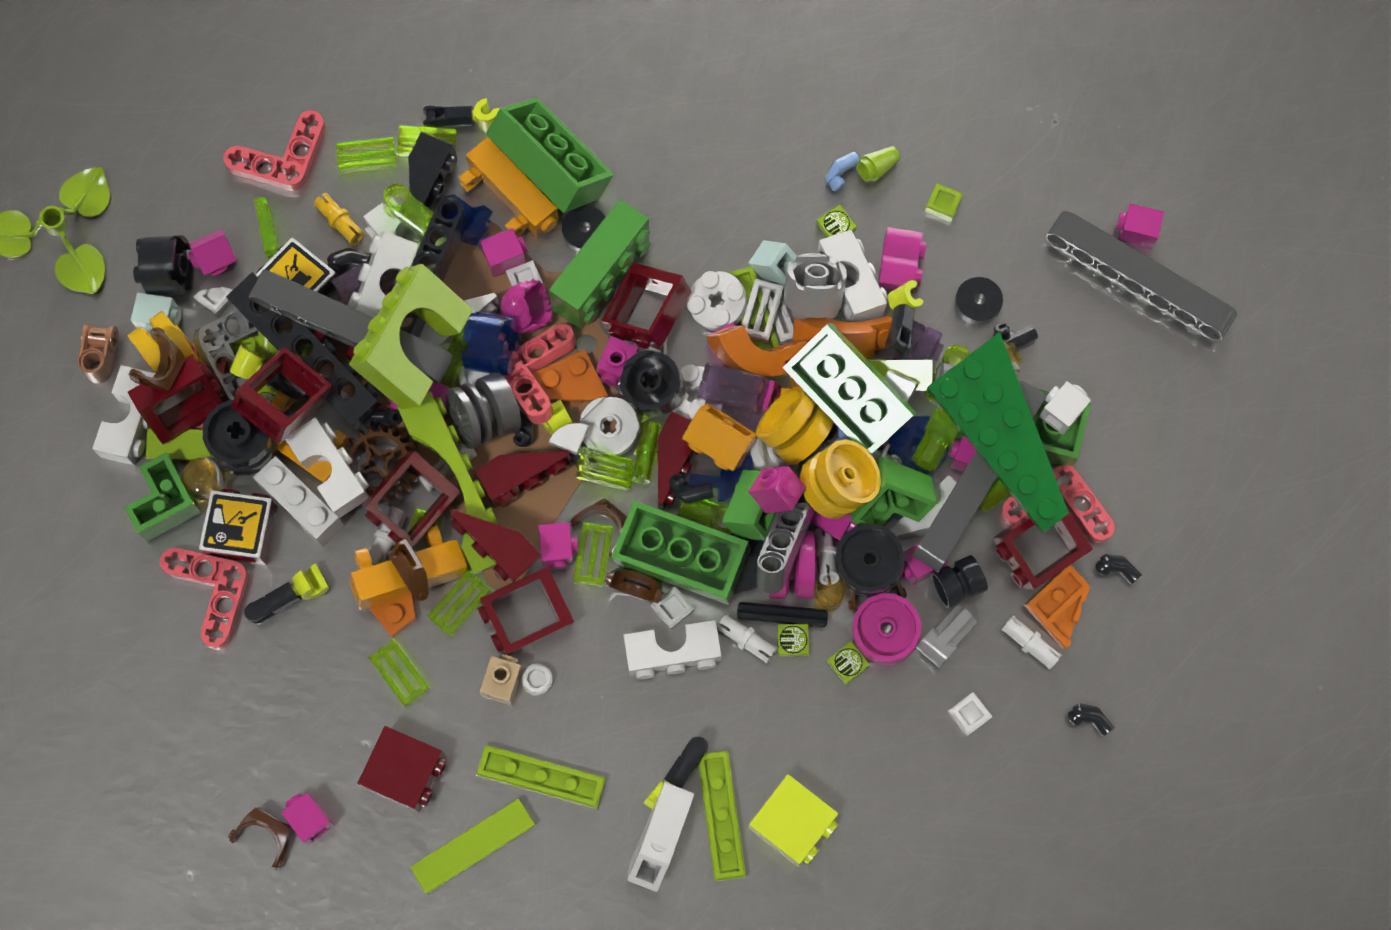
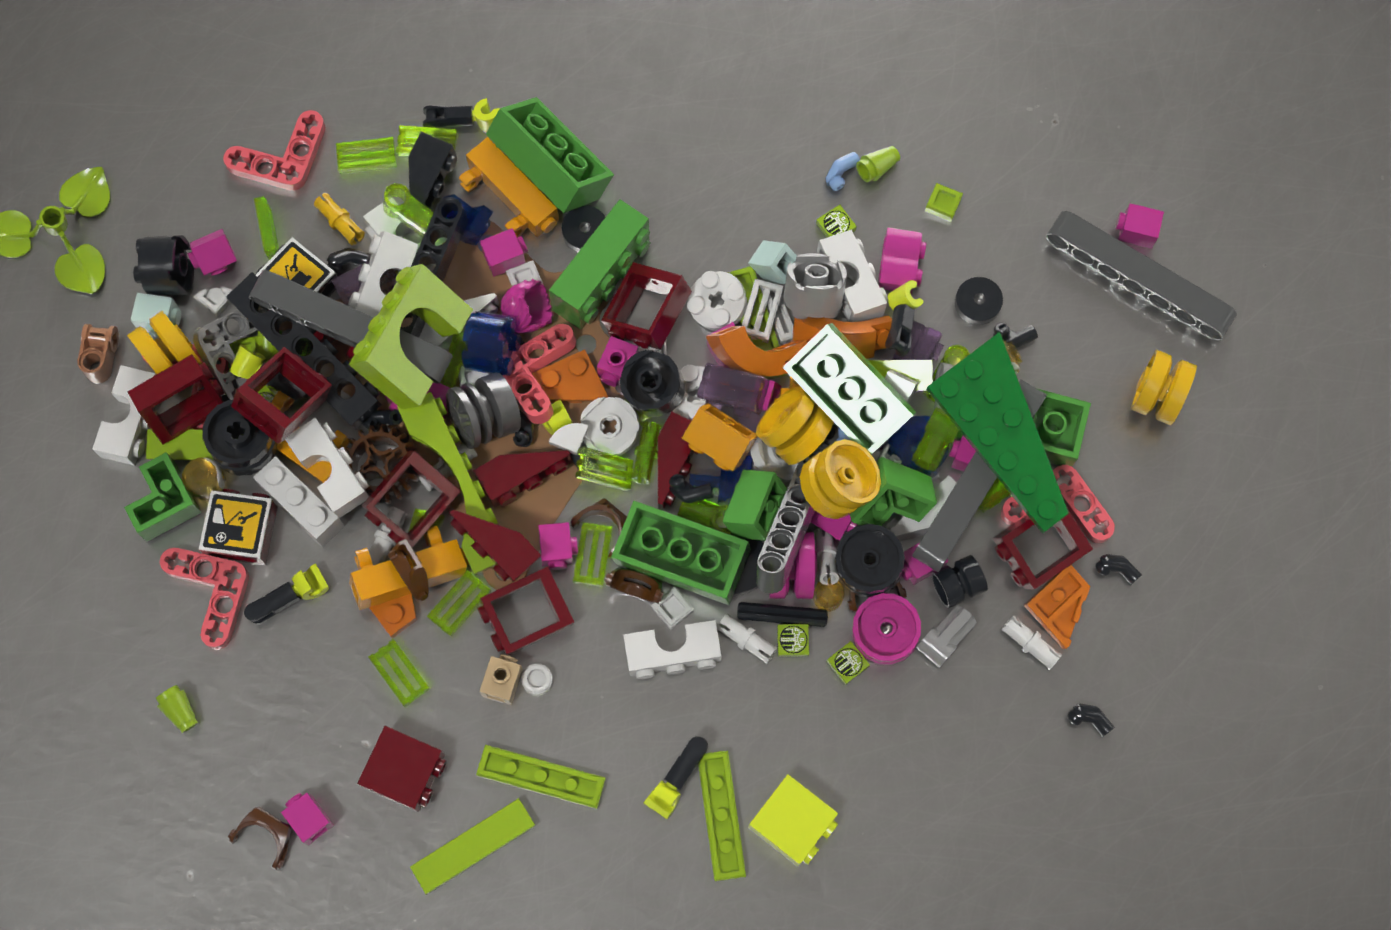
(169, 366): reddish brown helmet -> none
(176, 708): none -> lime cone
(659, 837): white slope -> none
(777, 489): dark pink brick -> none
(970, 714): white tile -> none
(1064, 406): white brick -> none
(1167, 389): none -> yellow wheel

